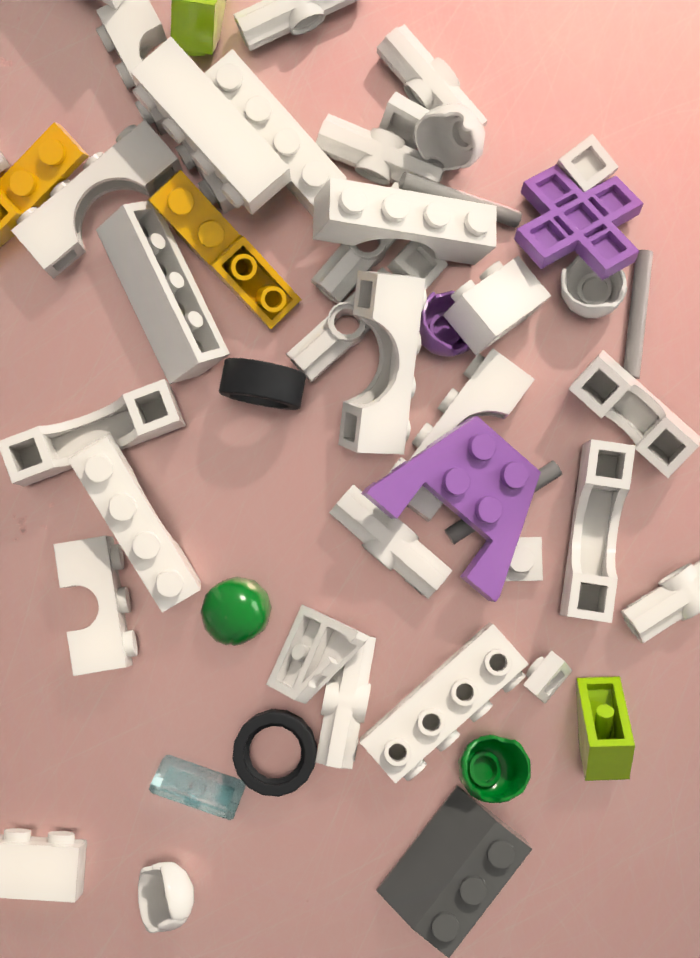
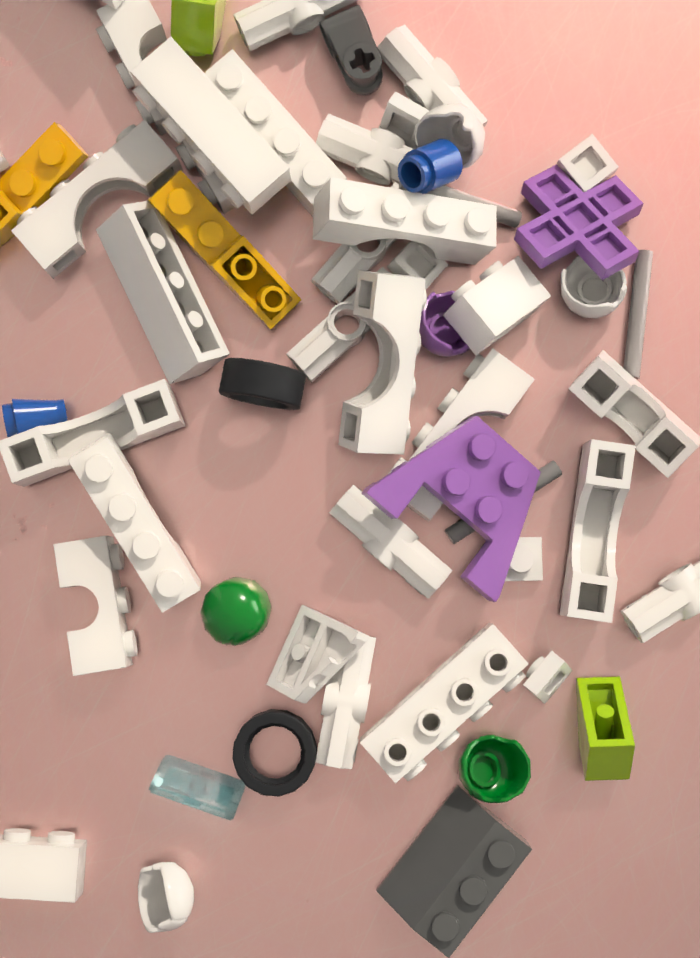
(30, 413): none -> blue cone
(352, 46): none -> dark grey piece
(430, 166): none -> blue brick

